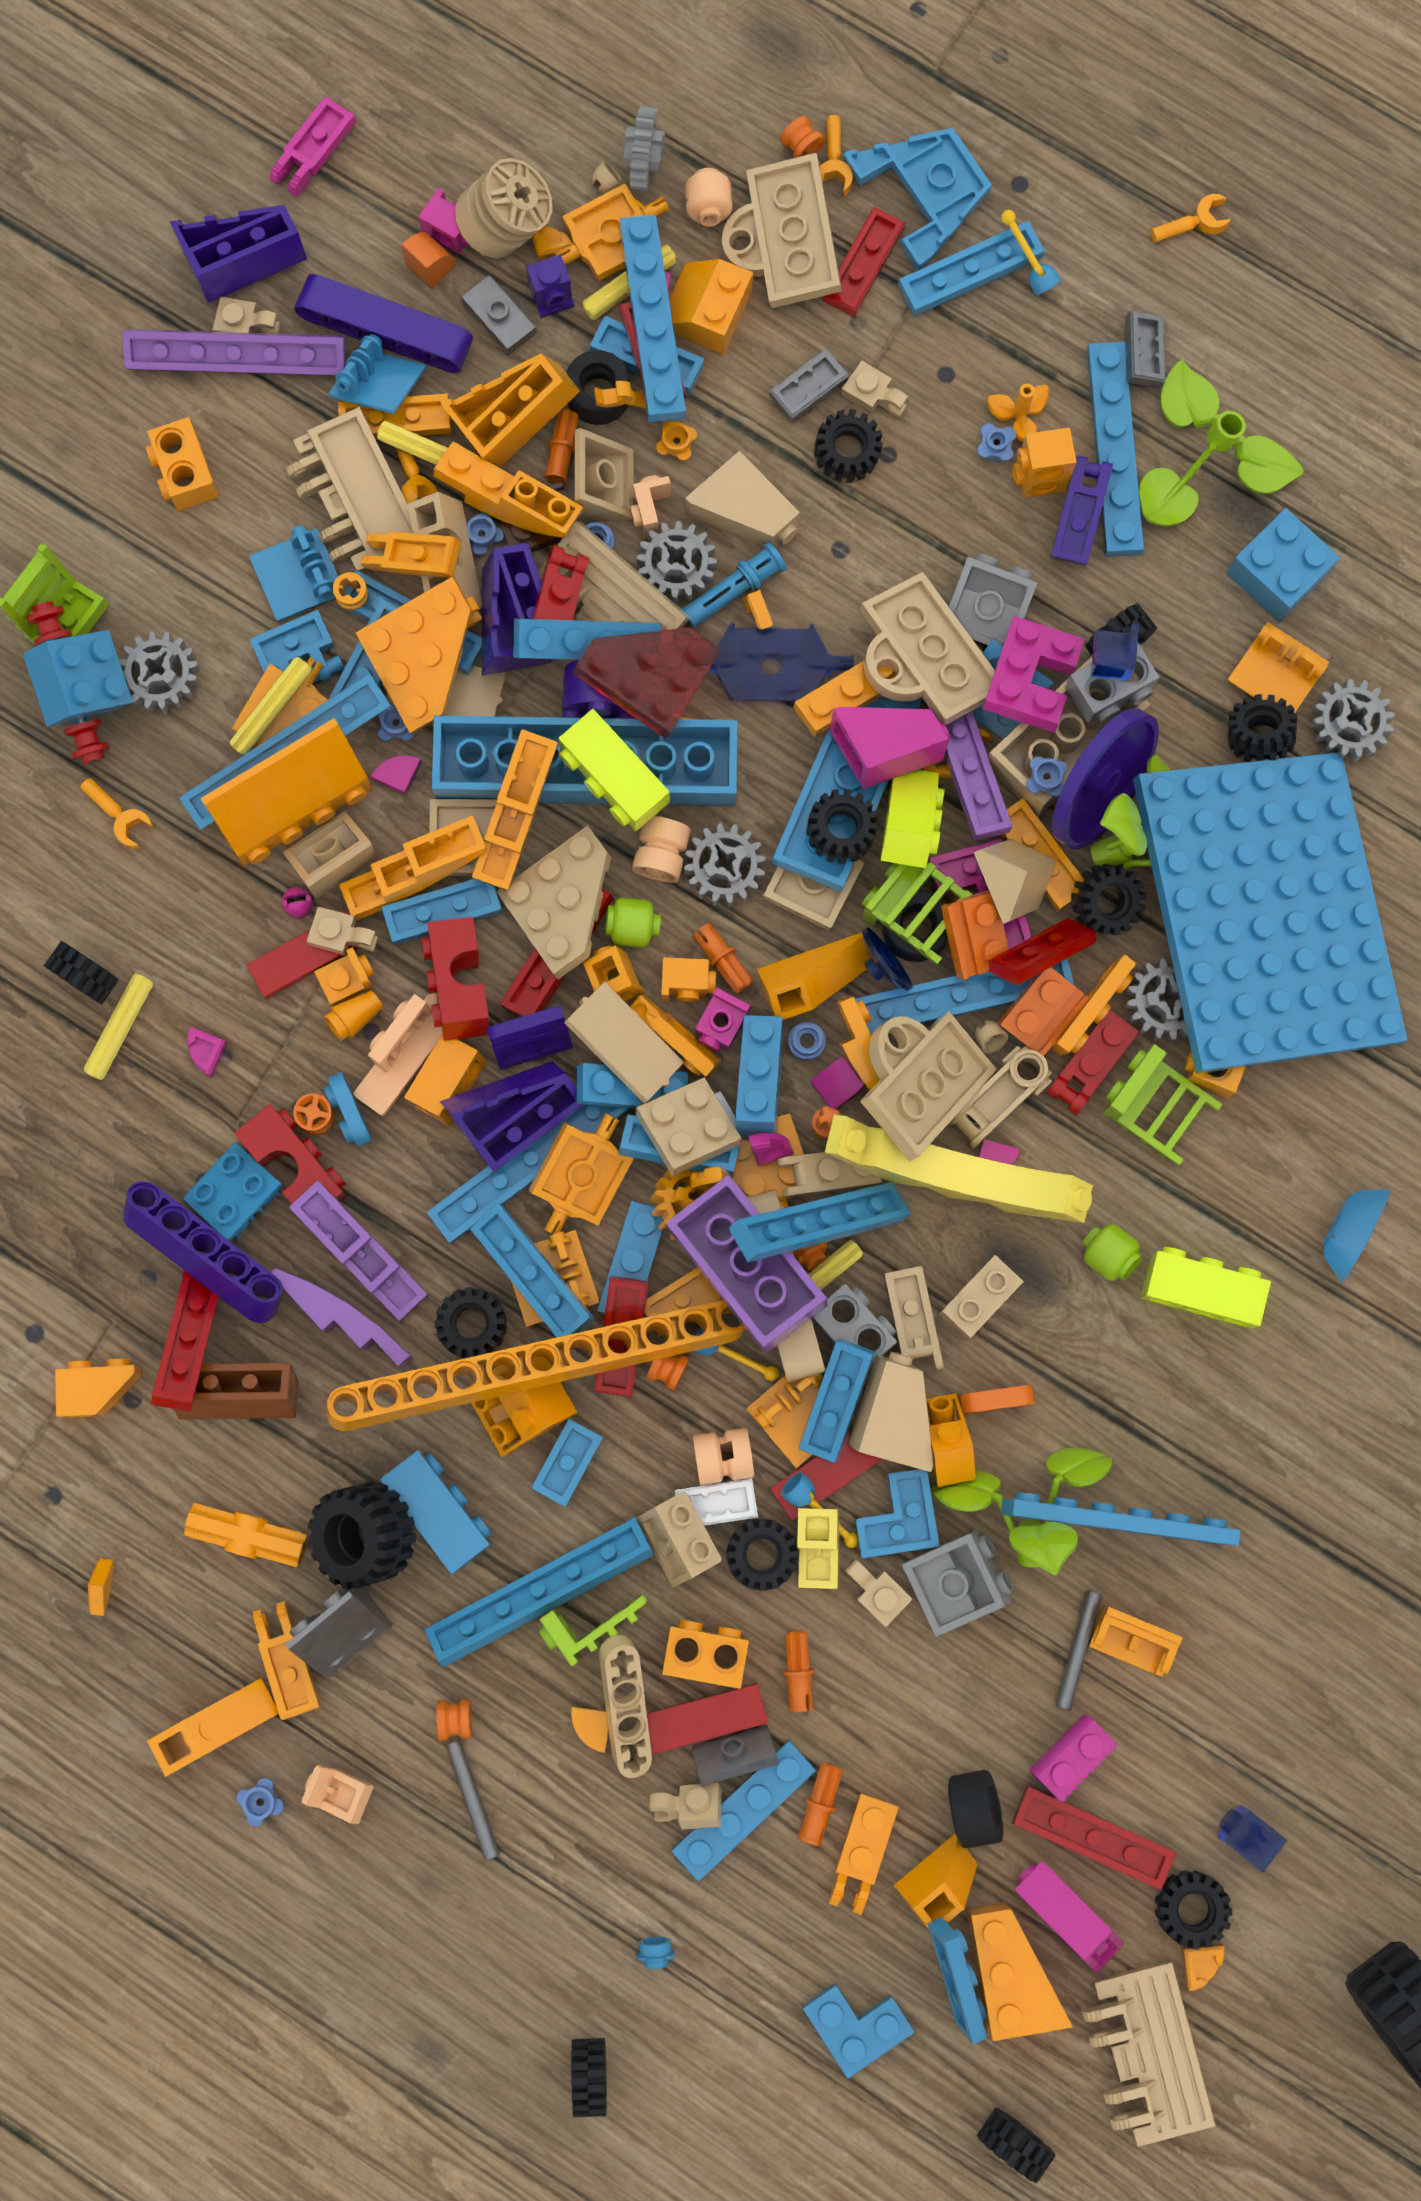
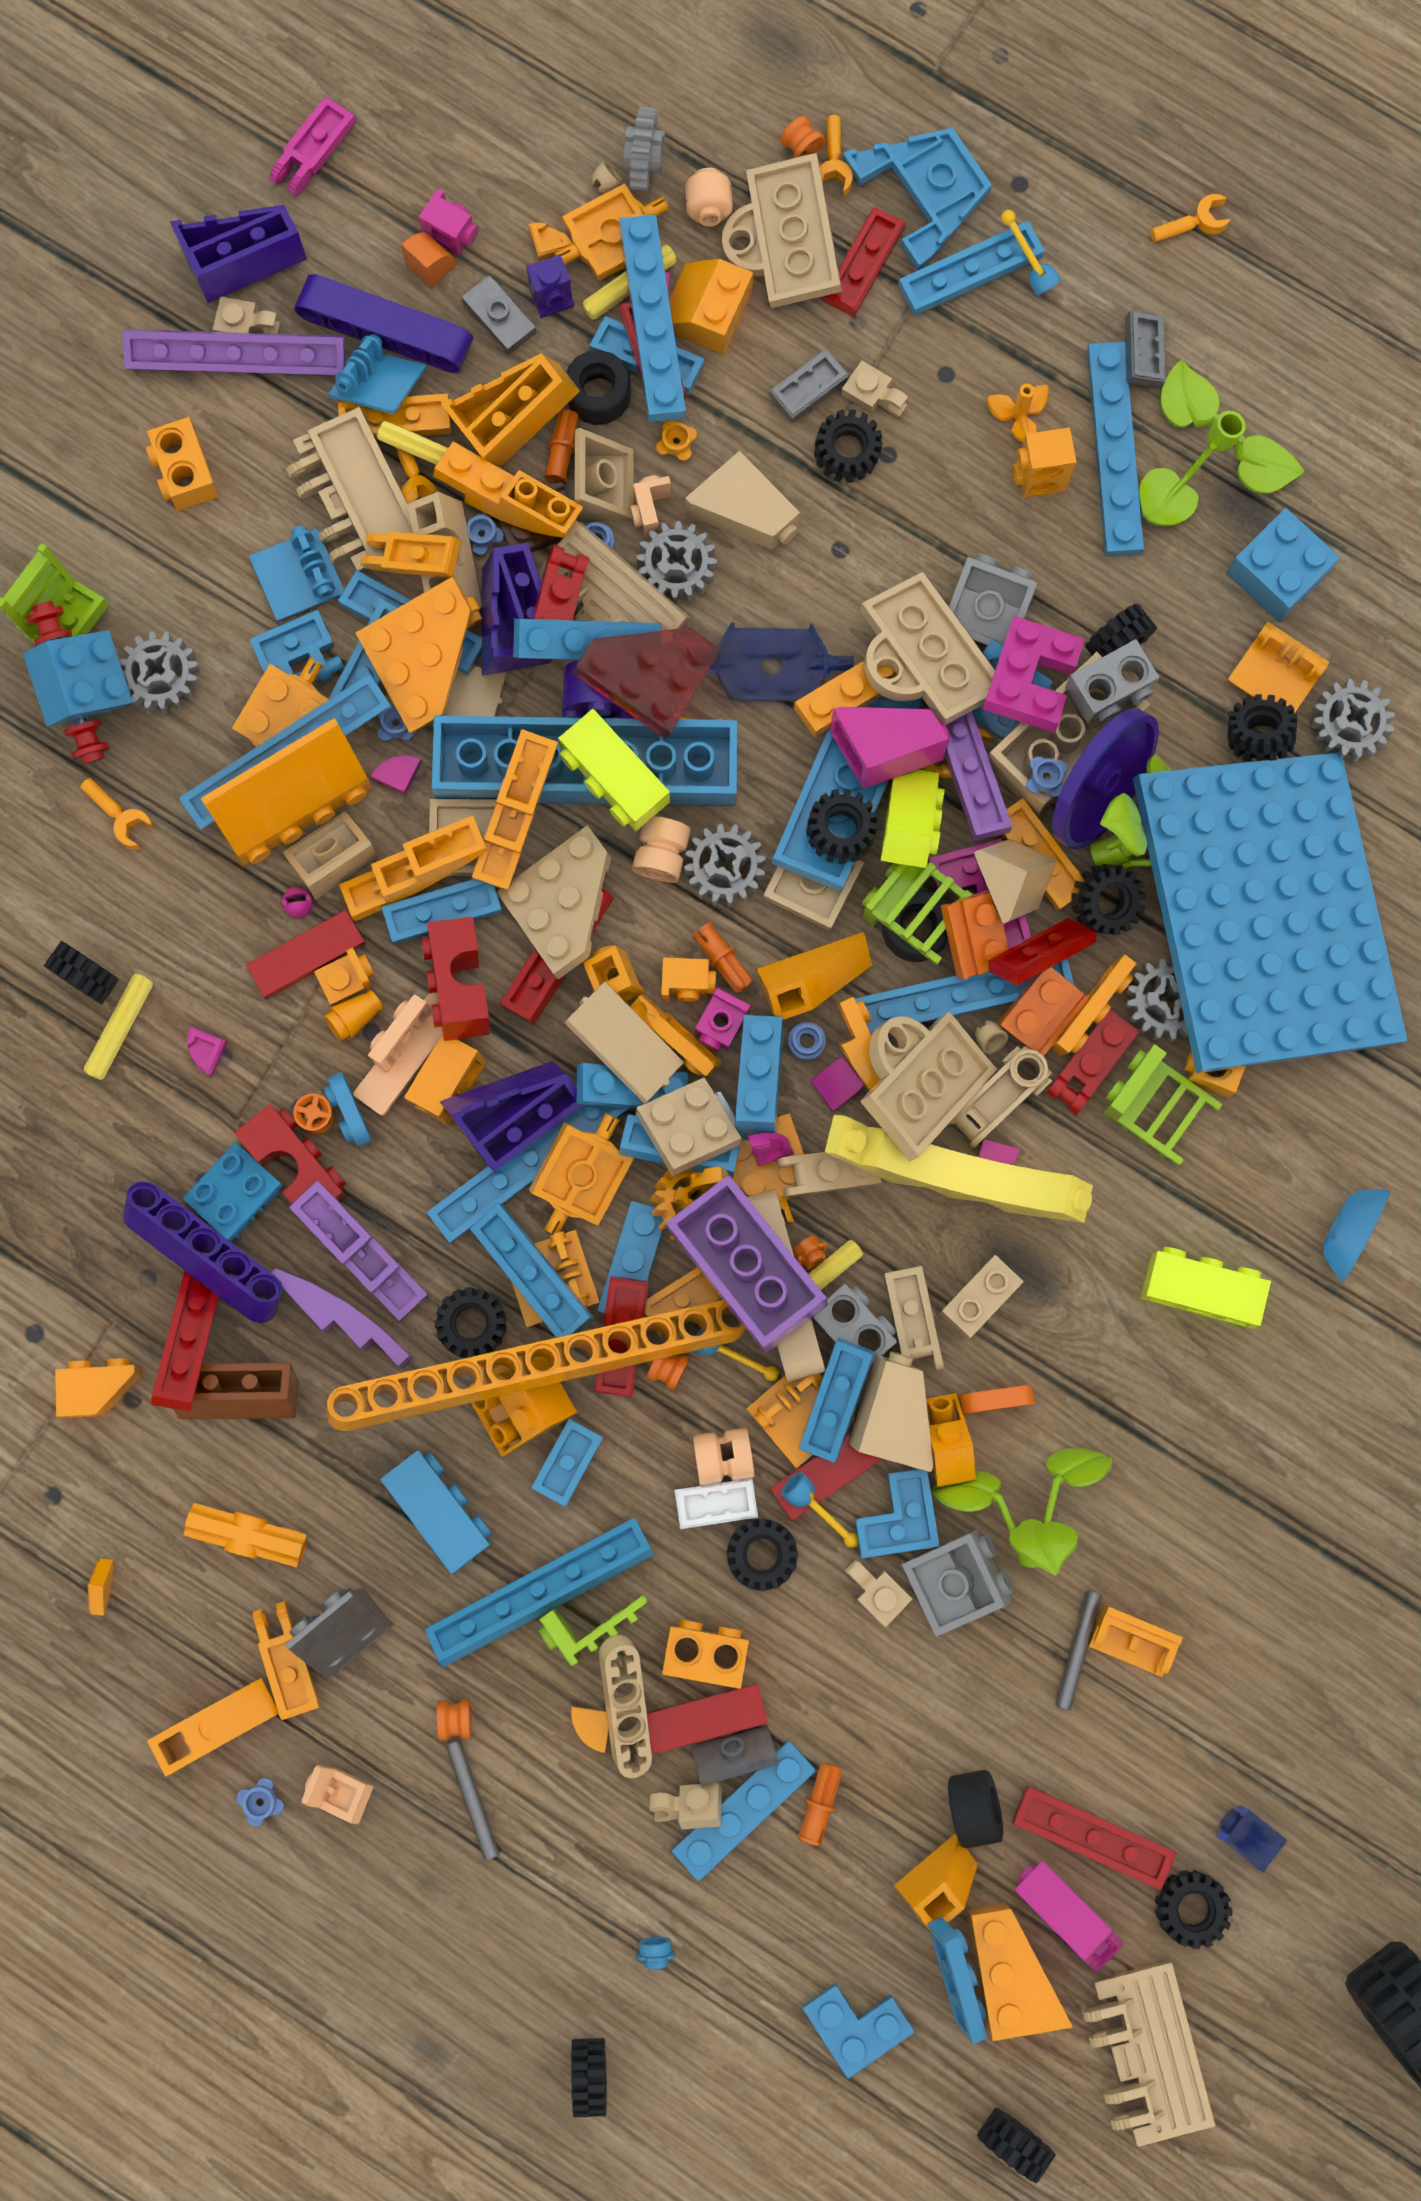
(270, 705): light yellow axle -> none
(336, 931): tan plate -> none
(338, 1540): black tyre -> none
(354, 581): light orange bush -> none
(503, 208): tan wheel -> none
(529, 1037): dark purple plate -> none
(619, 396): light orange piece -> none
(632, 922): lime head -> none
(679, 1539): tan bracket -> none
(750, 579): dark azure pin -> none
(755, 604): light orange tile -> none
(798, 1672): orange axle -> none
(818, 1221): dark azure plate -> none
(818, 1548): light yellow slope -> none
(822, 1121): orange axle -> none
(863, 1848): light orange hinge -> none
(883, 961): clear blue dish -> none
(993, 452): medium blue plate -> none
(1073, 1757): dark pink brick -> none
(1081, 512): dark purple plate -> none
(1104, 1517): dark azure plate -> none
(1112, 1252): lime head -> none
(1115, 653): clear blue panel -> none
(1201, 1964): light orange tile -> none

